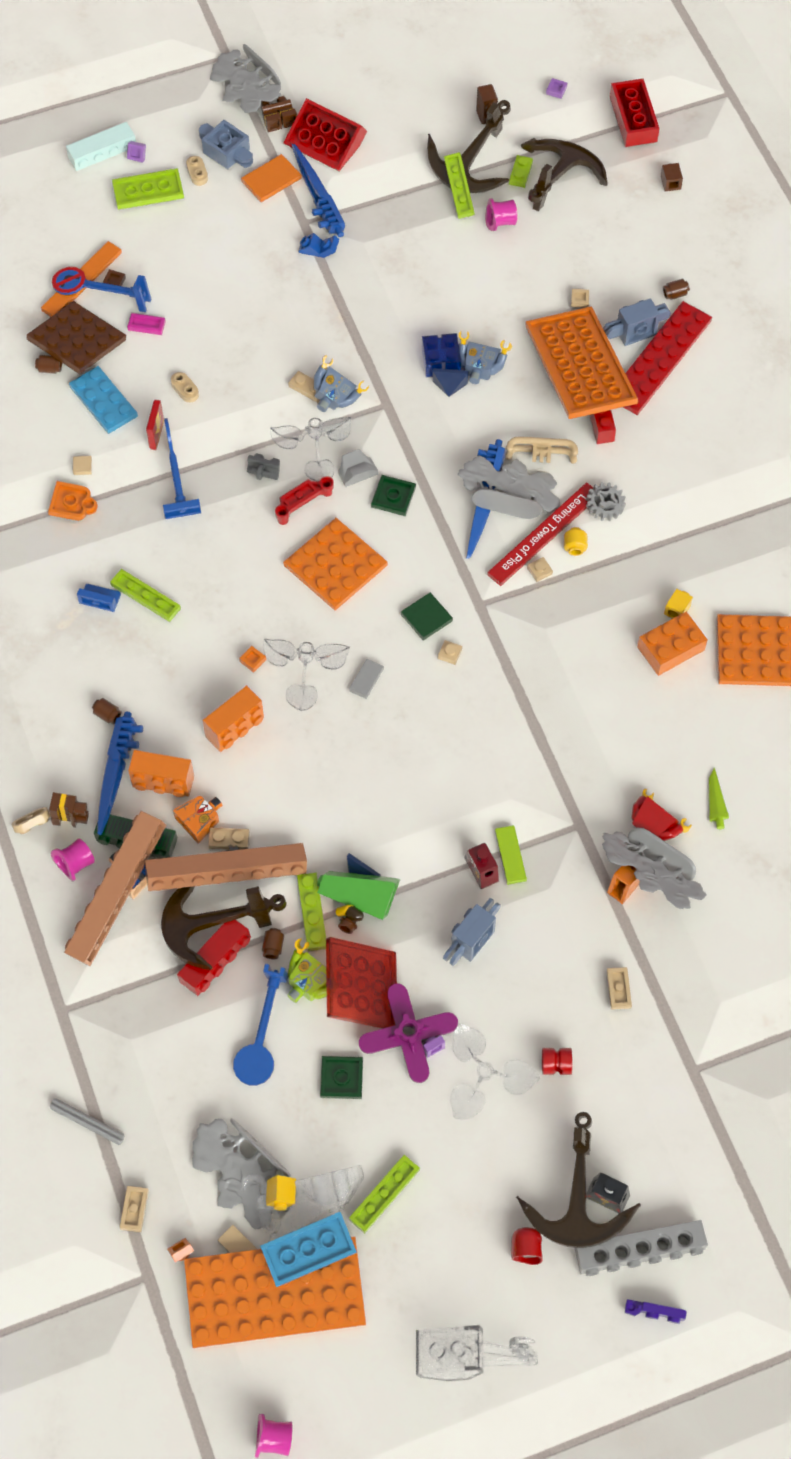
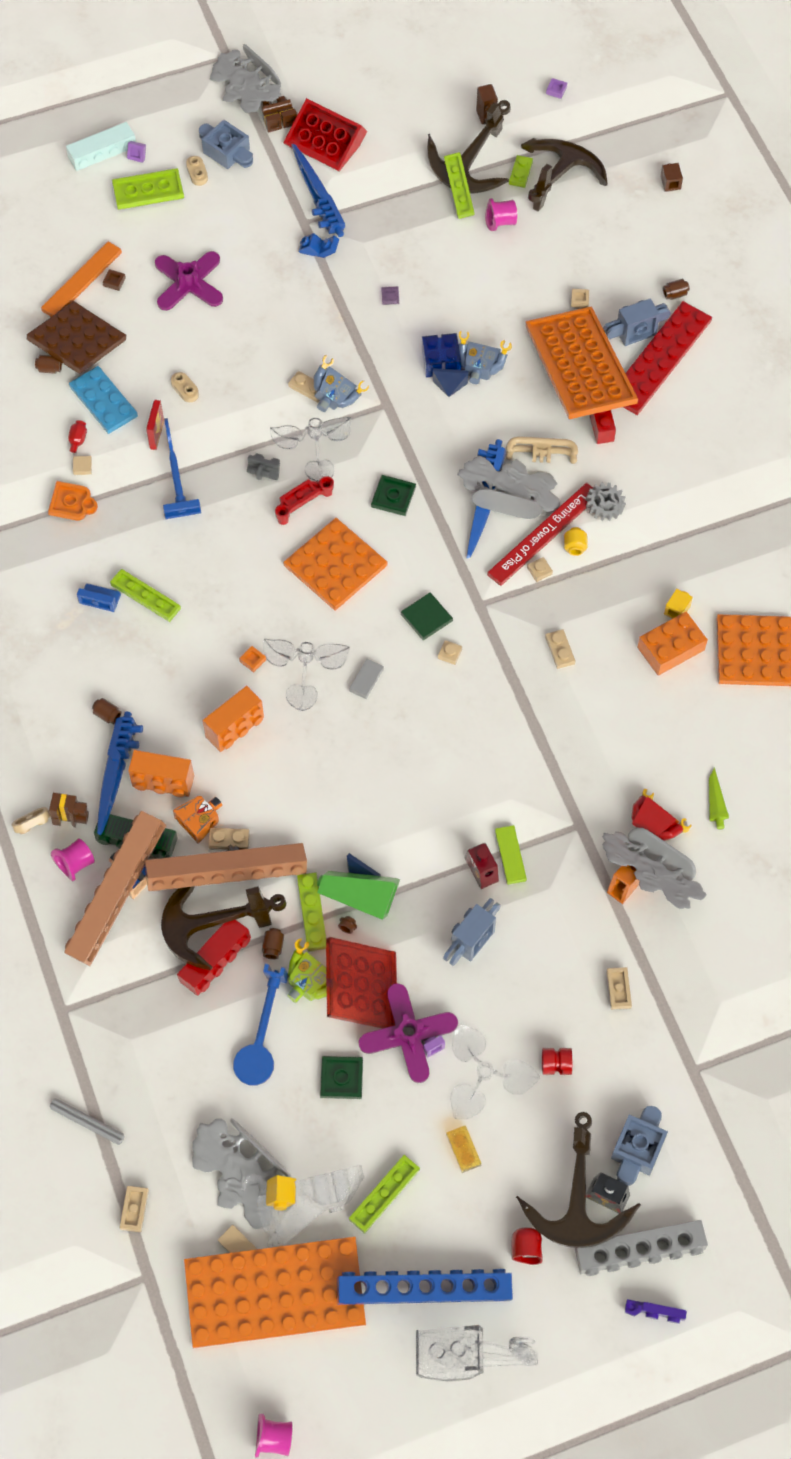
(72, 280): blue piece -> none
(77, 435): none -> red plant
(146, 324): dark pink tile -> none
(180, 1250): orange plate -> none
(187, 279): none -> magenta piece
(271, 178): orange tile -> none
(308, 1249): dark azure plate -> none
(347, 1296): none -> blue brick
(350, 912): dark brown arm -> none
(356, 468): light grey slope -> none
(390, 295): none -> clear purple tile
(463, 1149): none -> clear yellow plate
(560, 649): none -> tan plate
(634, 112): red brick -> none
(639, 1145): none -> sand blue brick

